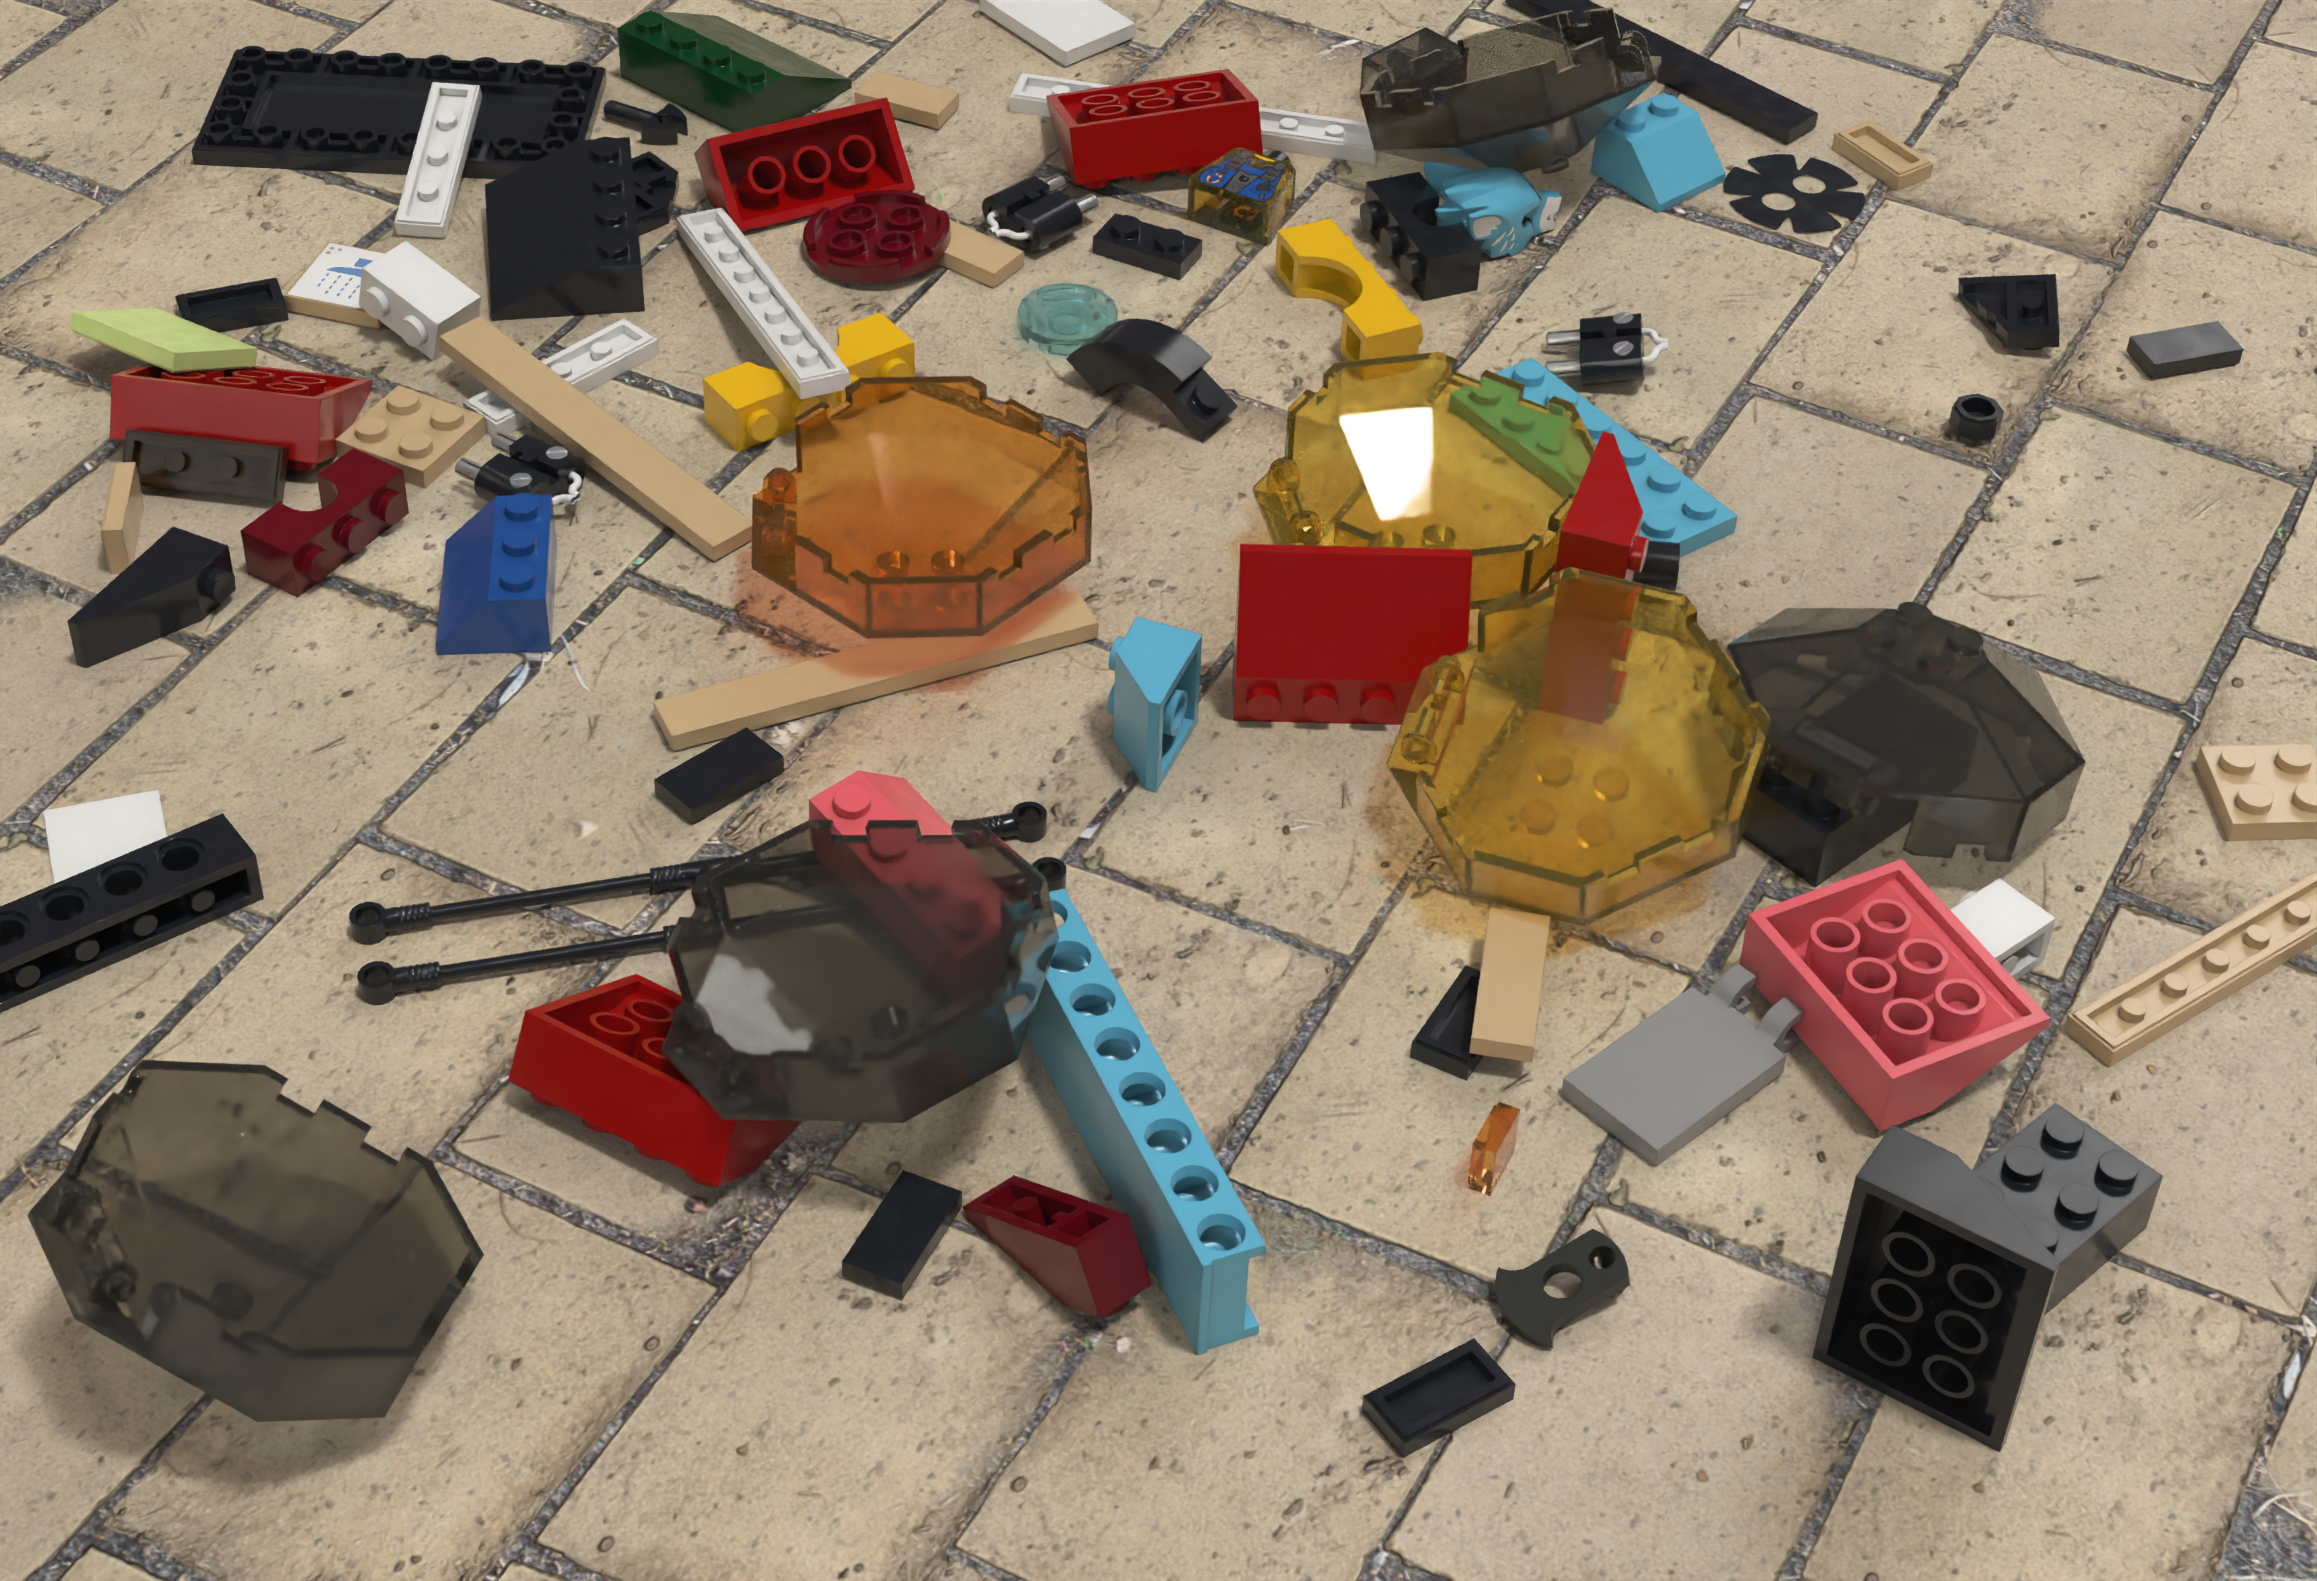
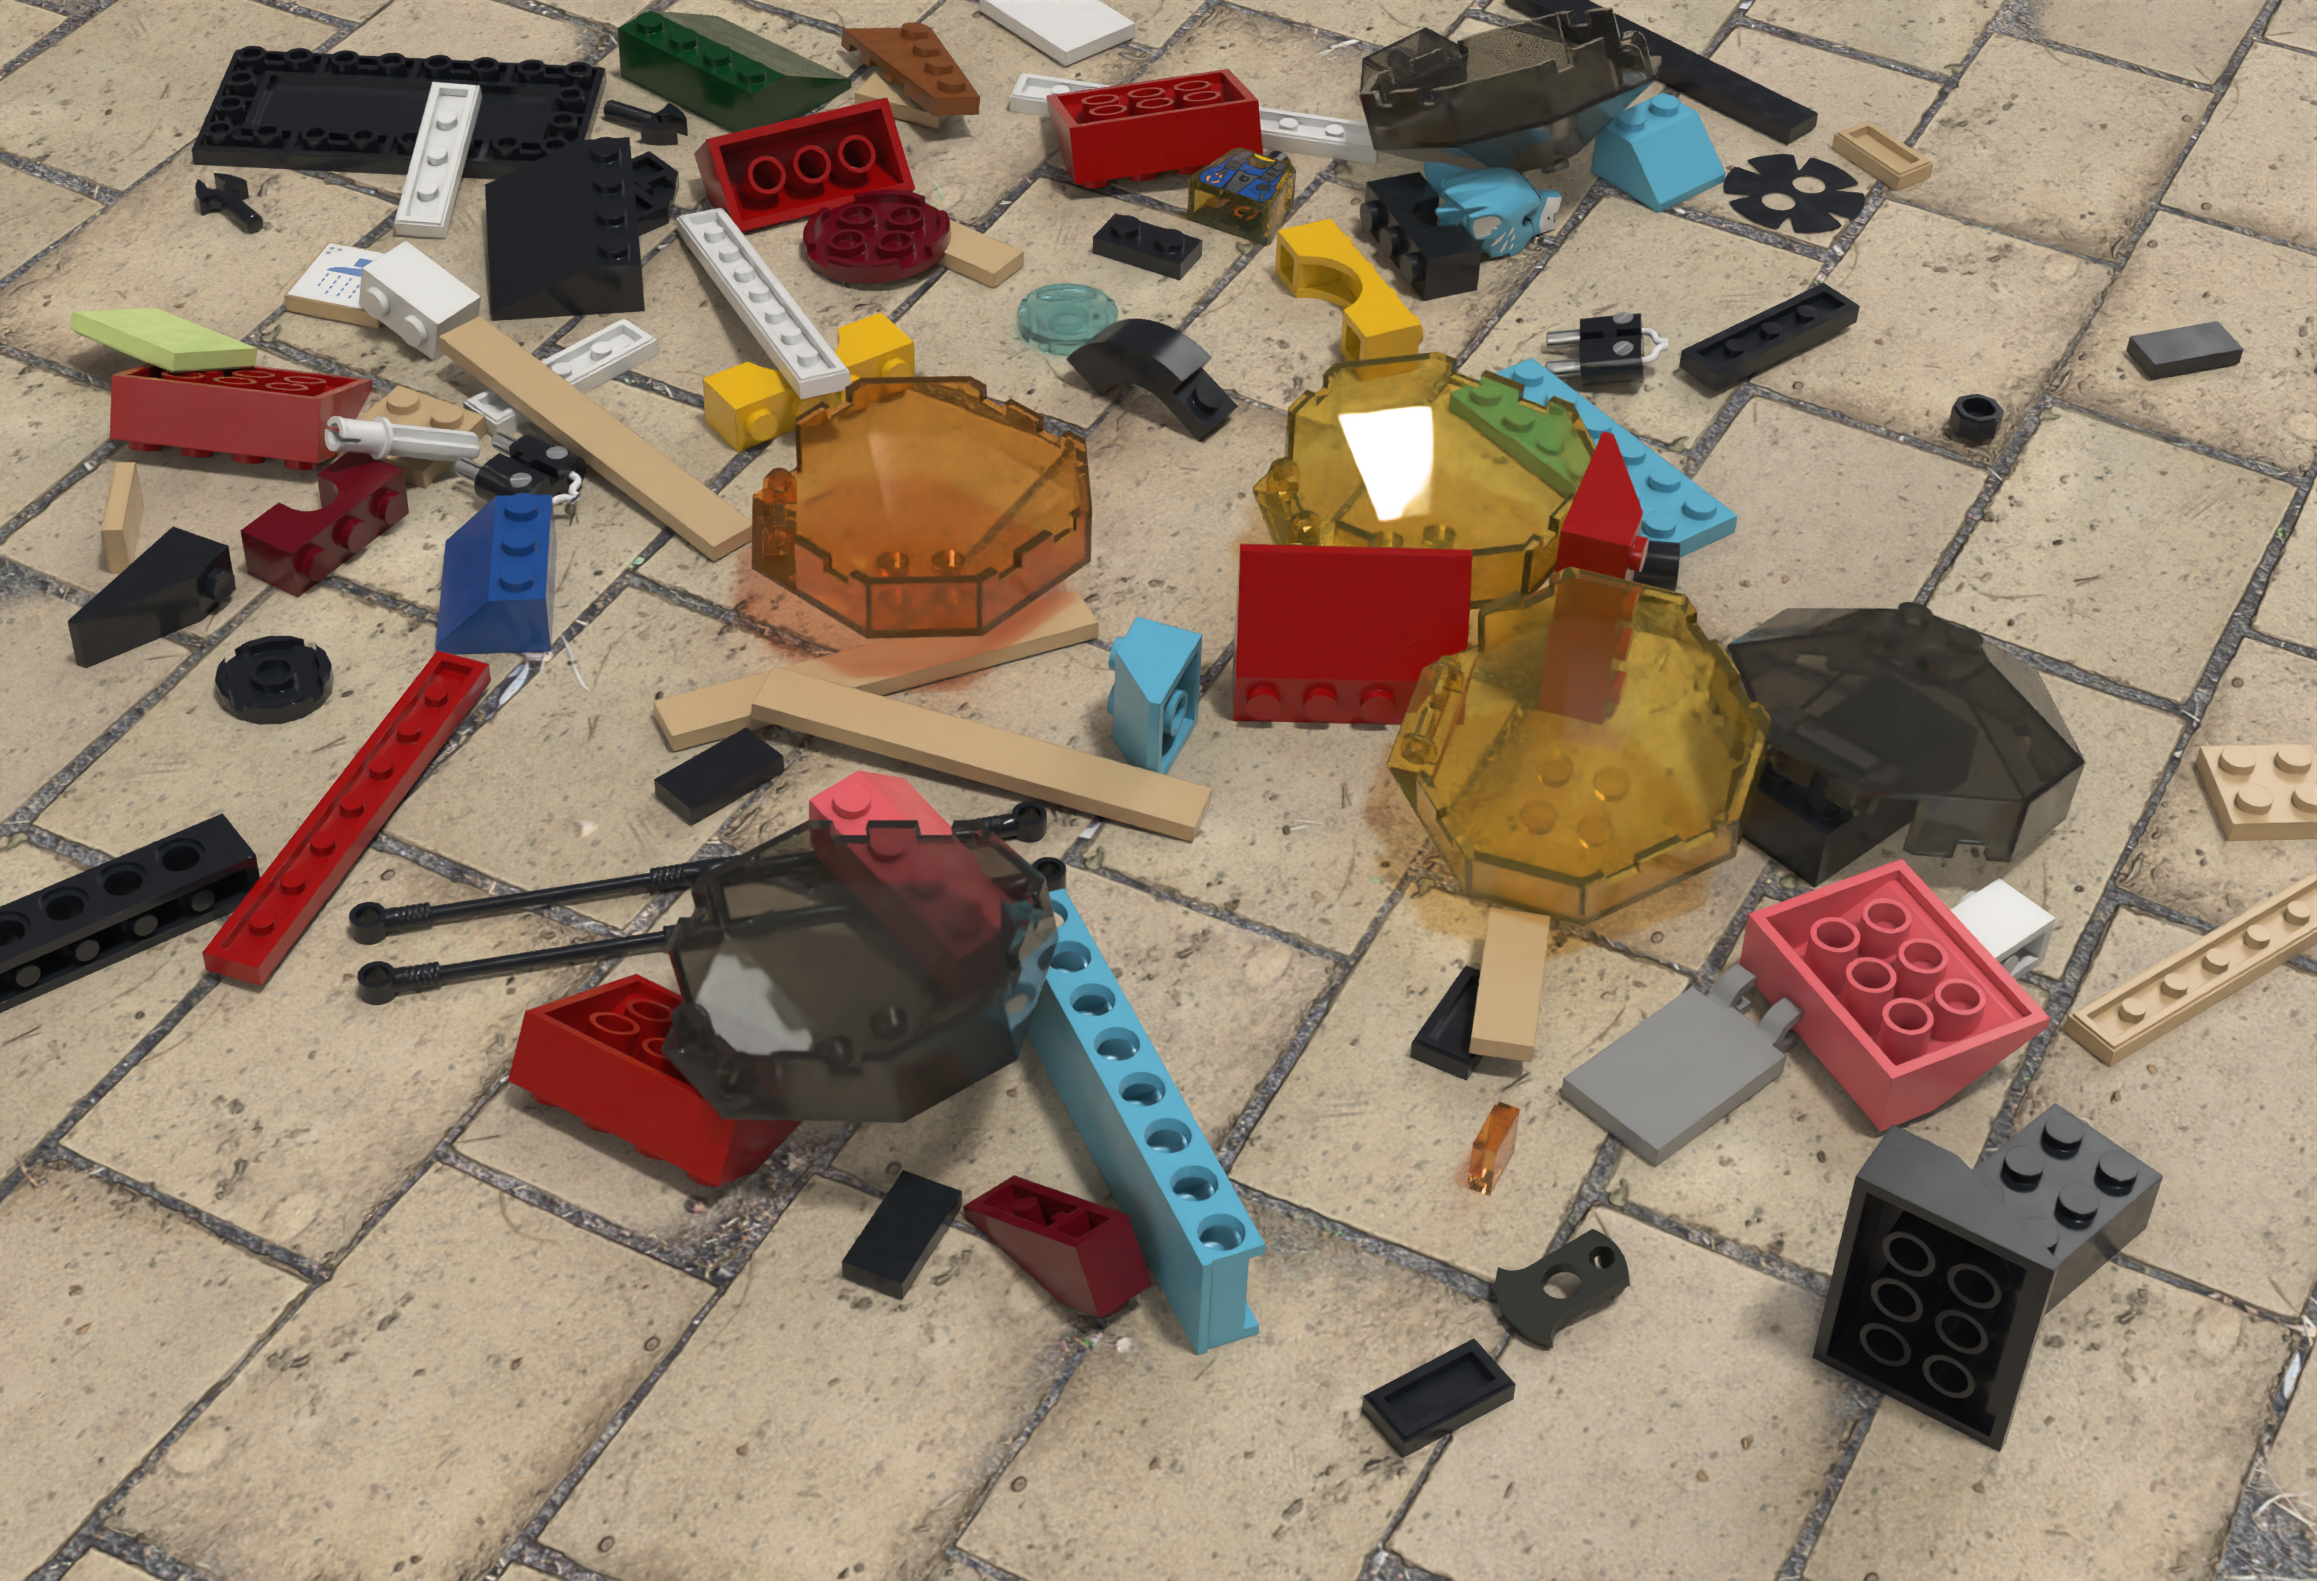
(101, 831): white sticker -> none
(207, 465): dark brown tile -> none
(228, 196): none -> black bar
(234, 306): black tile -> none
(255, 1243): clear smoke windscreen -> none
(274, 680): none -> black tile
(346, 819): none -> red plate
(384, 438): none -> white axle
(918, 62): none -> dark orange wing
(982, 753): none -> tan tile
(1036, 212): black piece -> none
(1768, 336): none -> black plate
(2015, 308): black wing -> none

